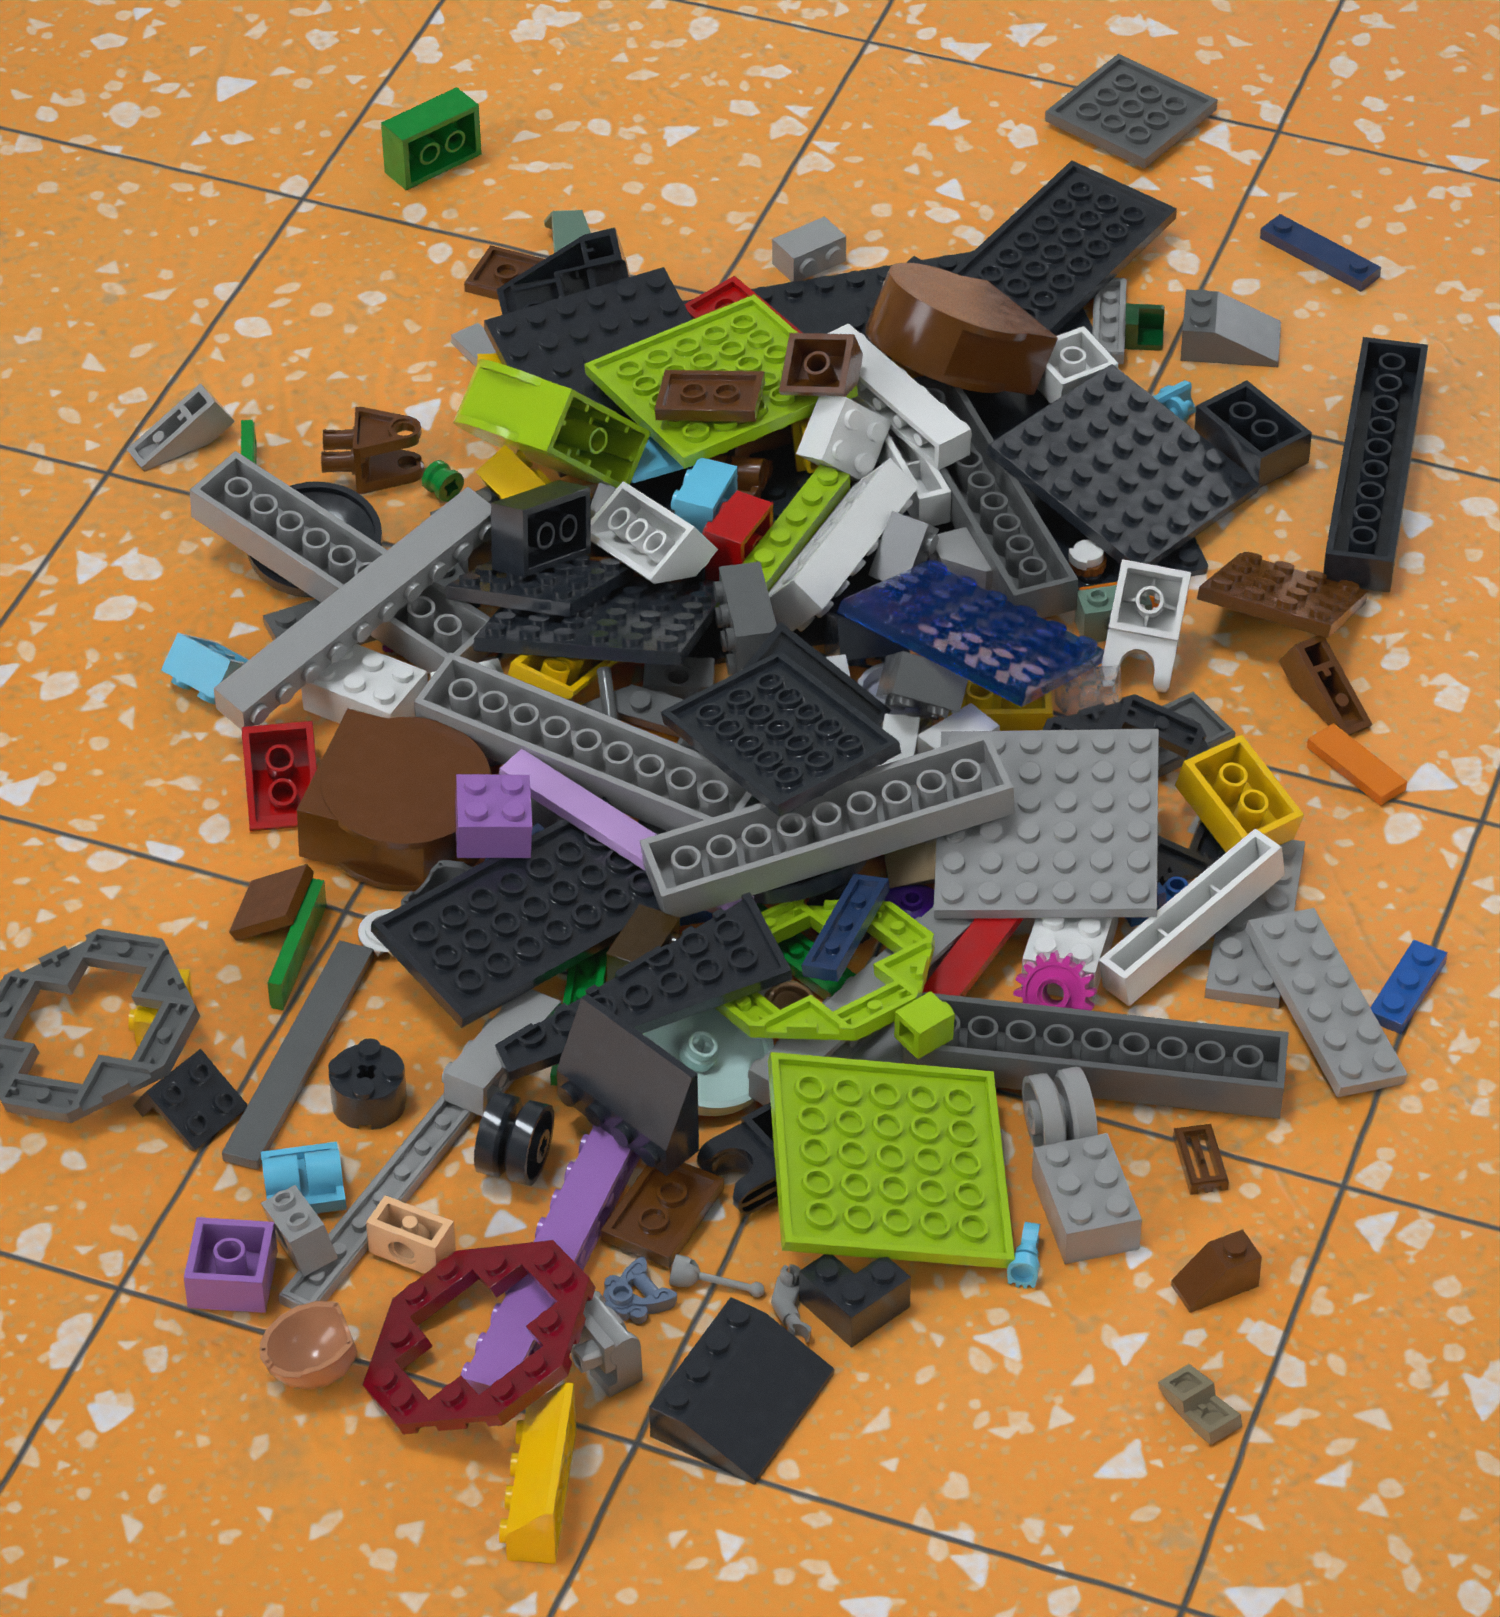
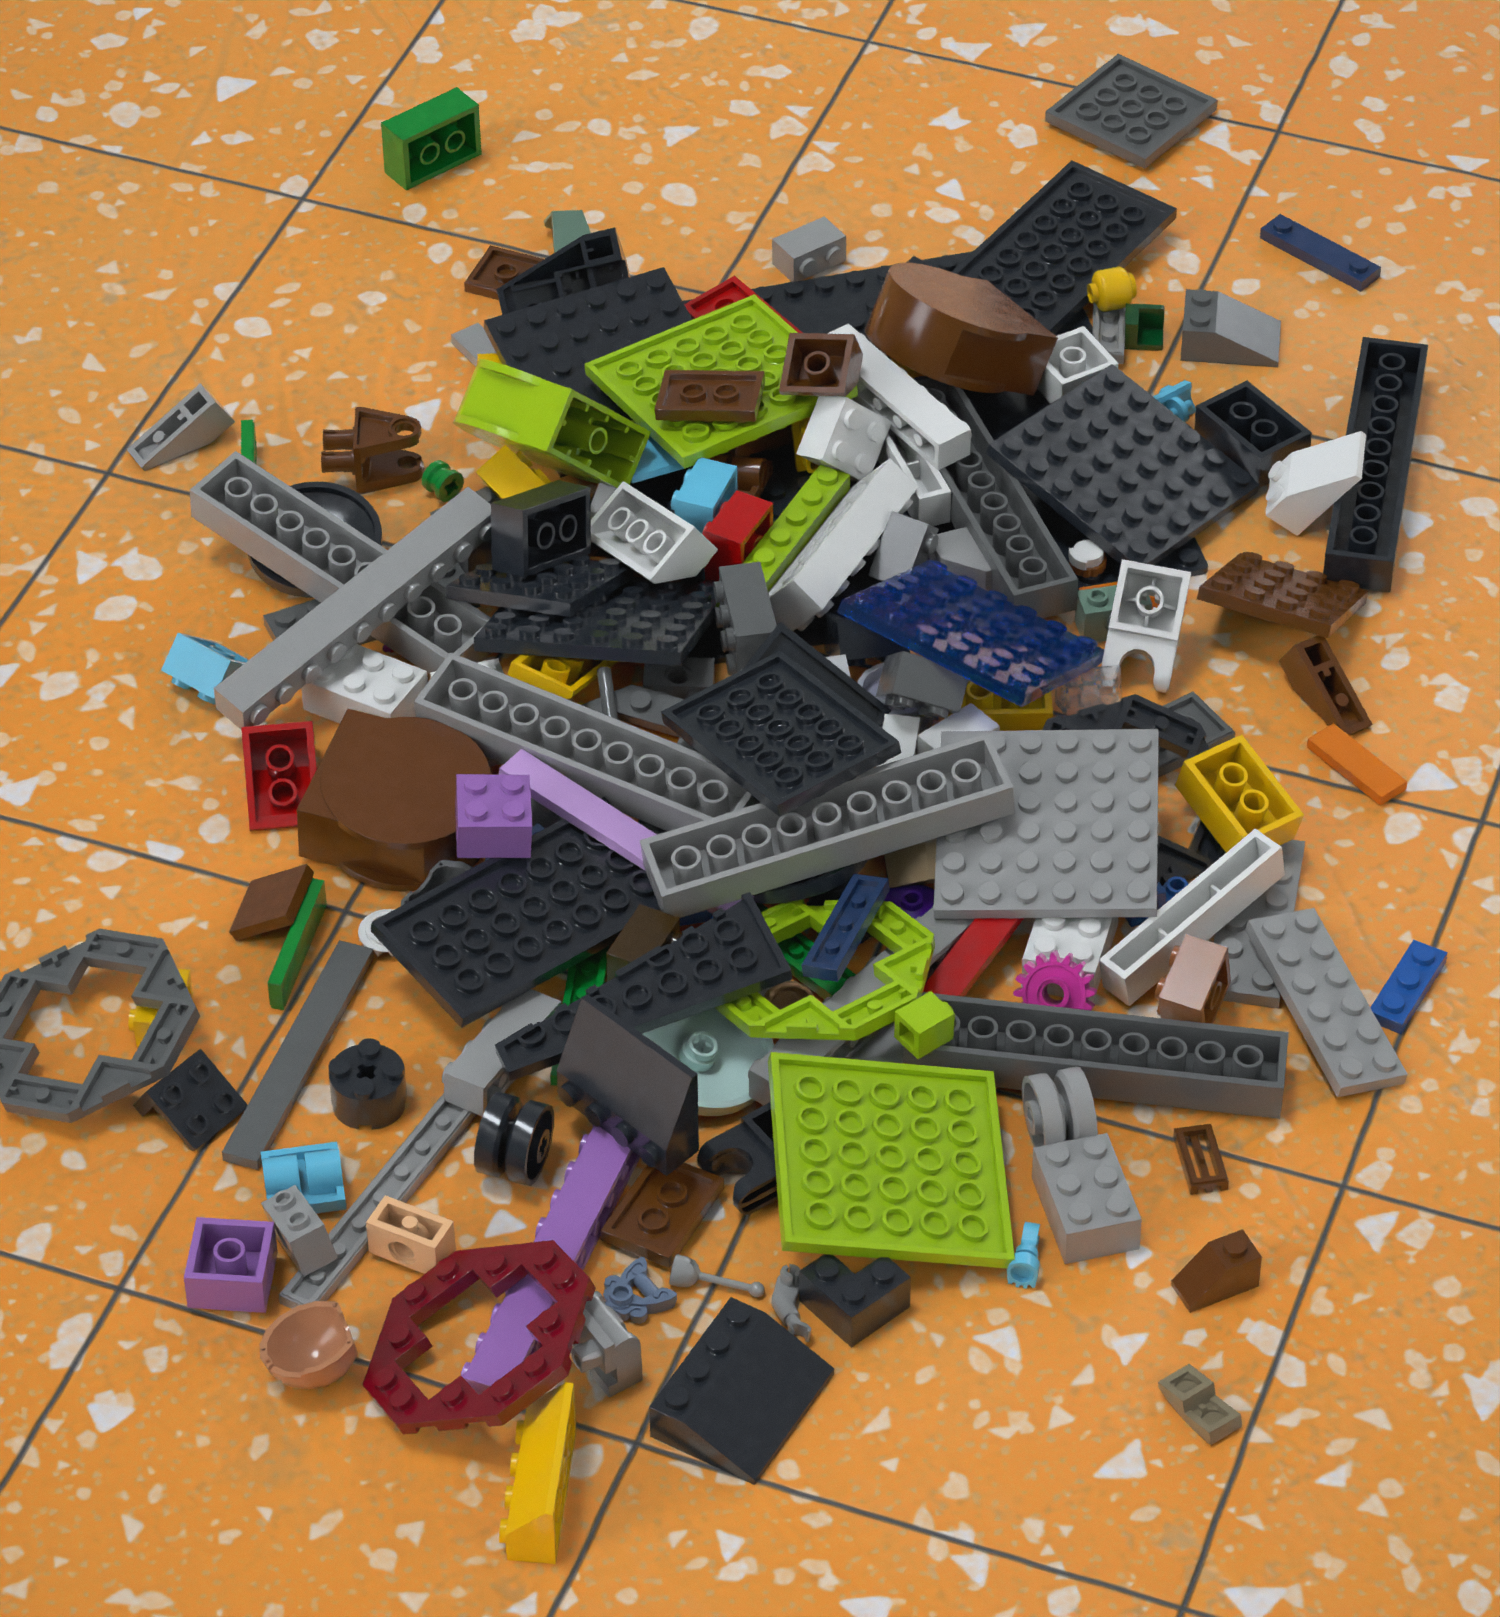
(1112, 289): none -> yellow head
(1195, 981): none -> brick
(1313, 480): none -> white slope

